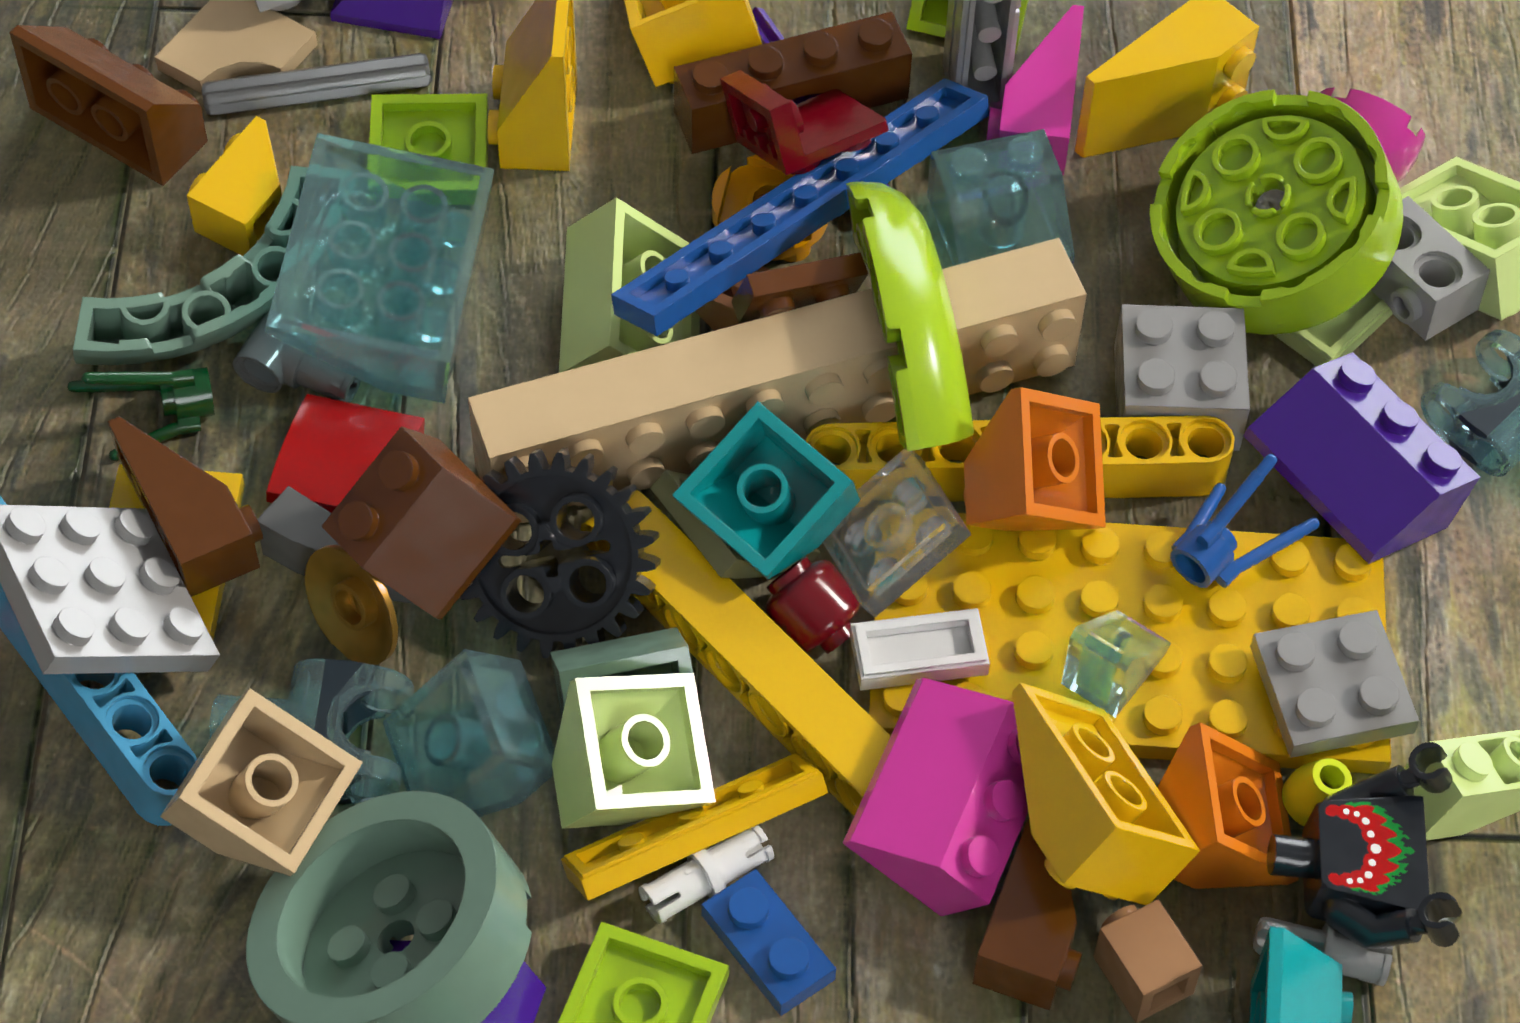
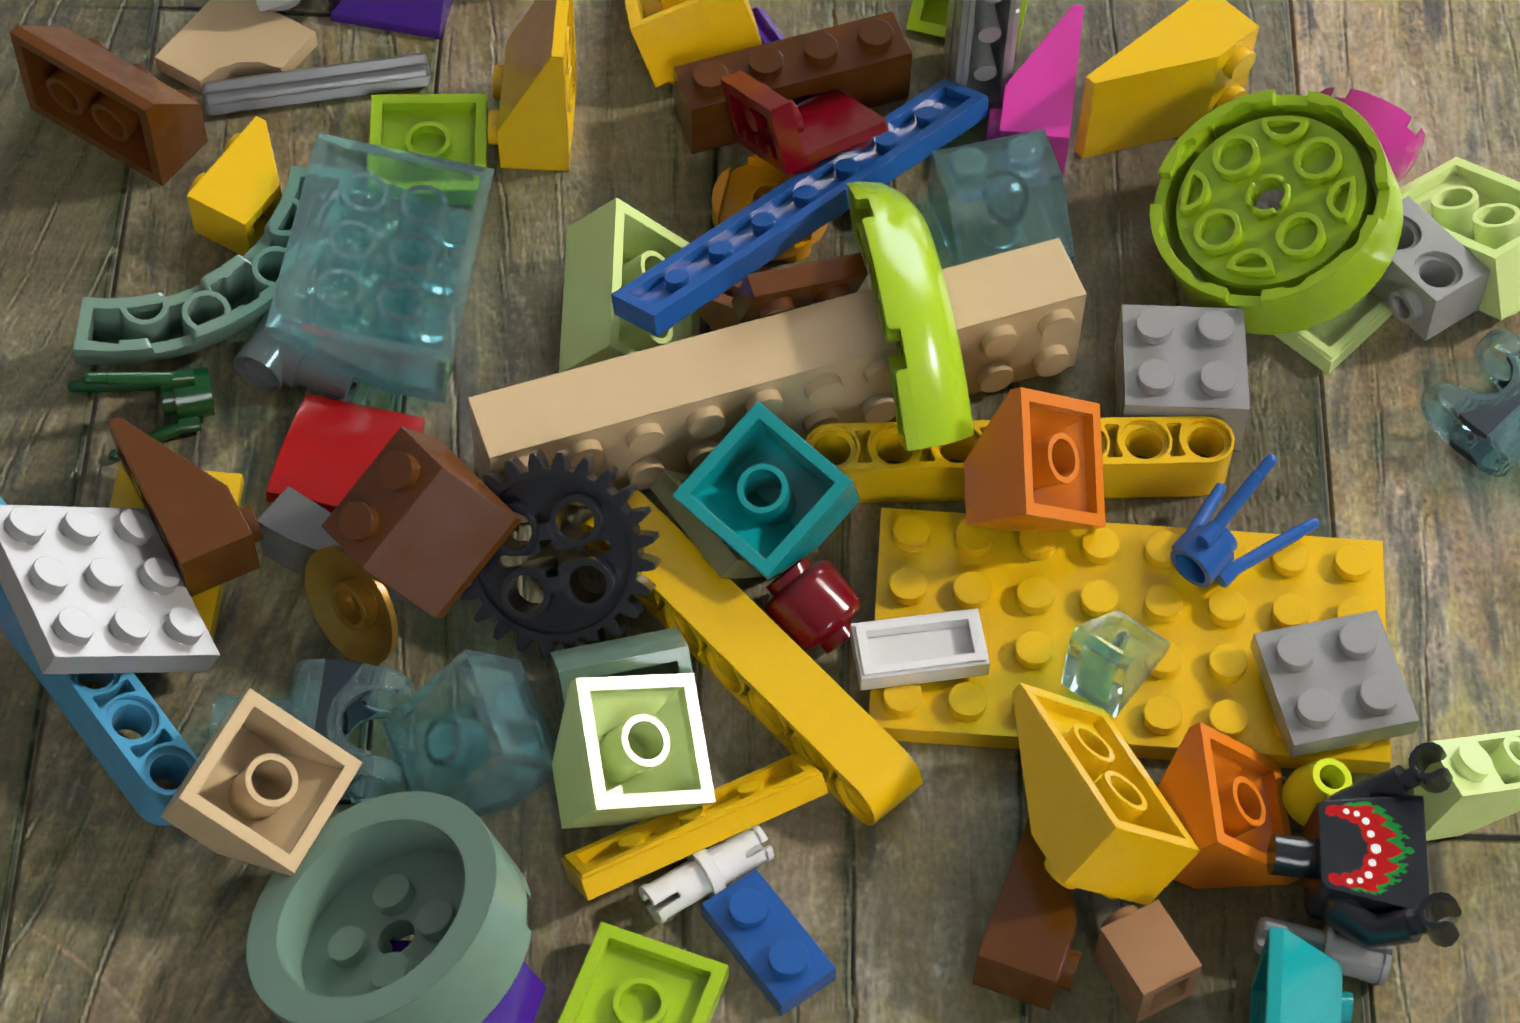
(895, 532): clear plate -> none
(945, 798): dark pink slope -> none
(1363, 458): dark purple slope -> none

